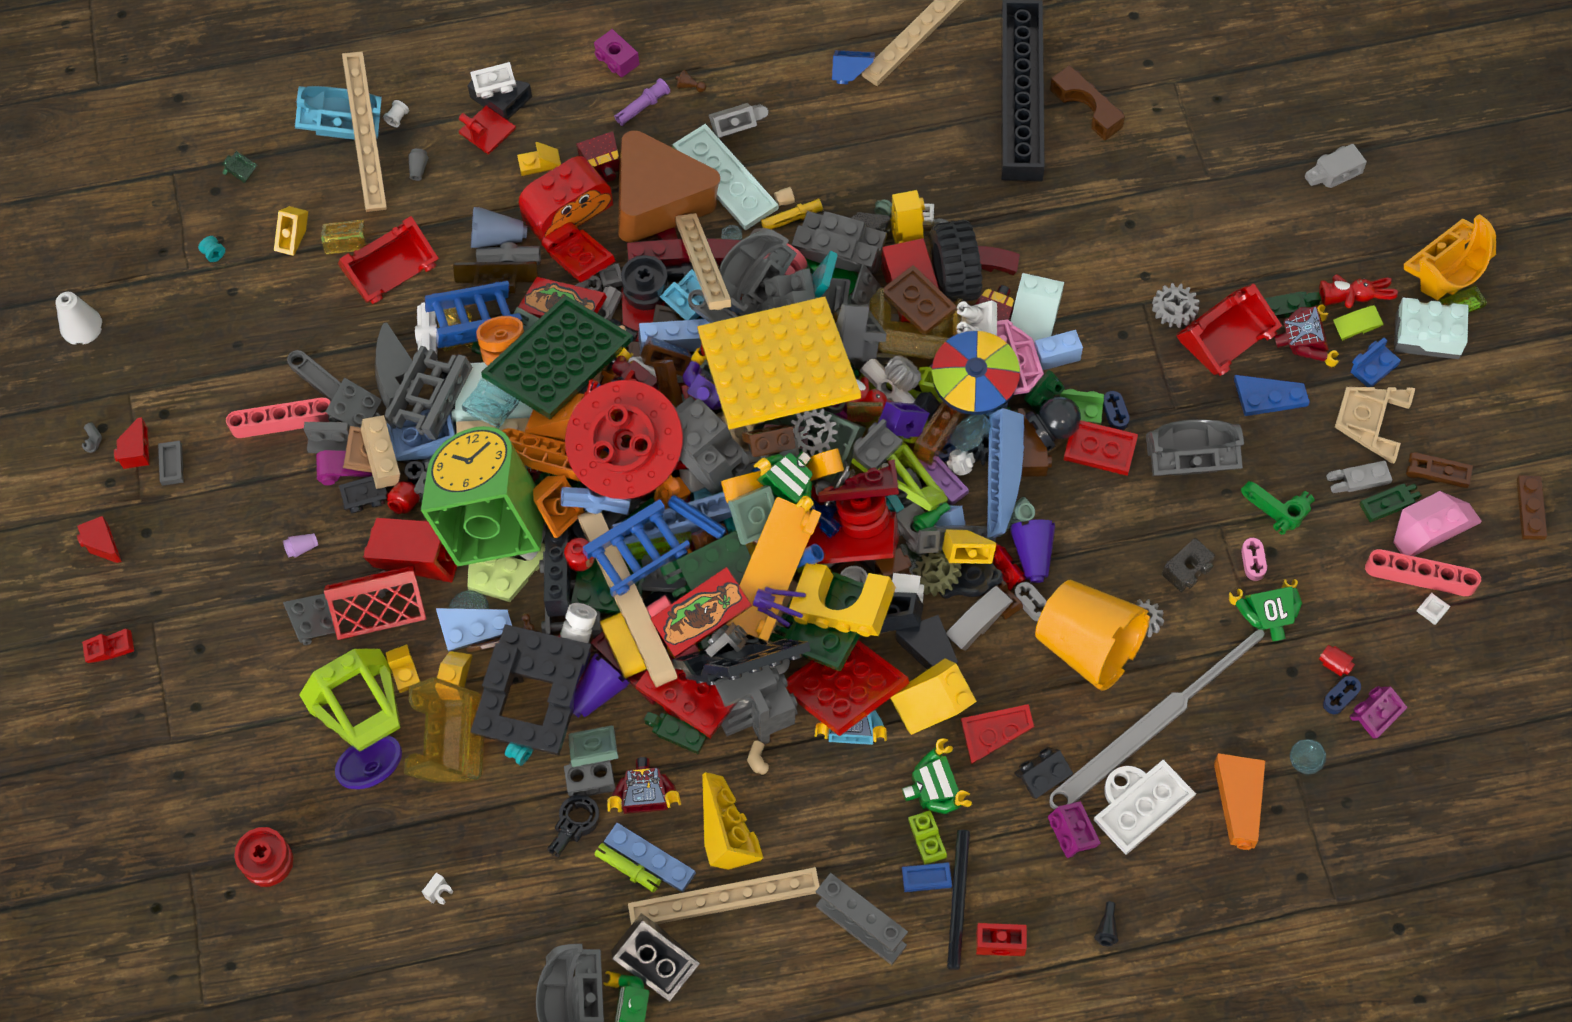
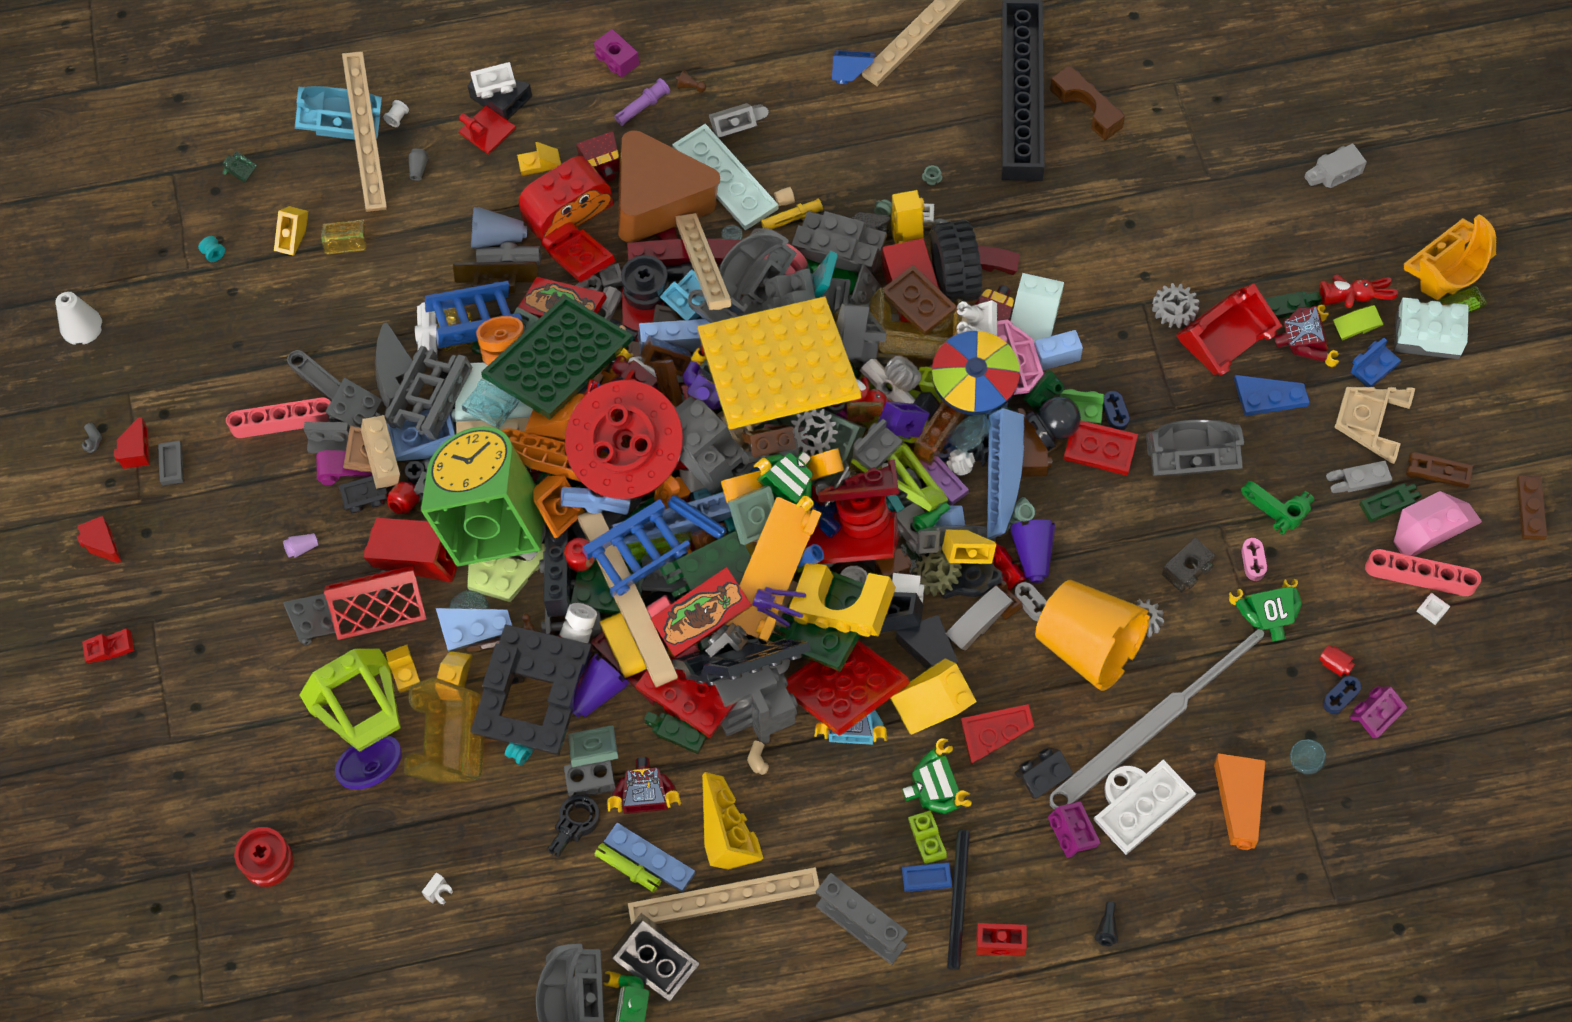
(389, 261): red windscreen -> none
(932, 171): none -> sand green plate

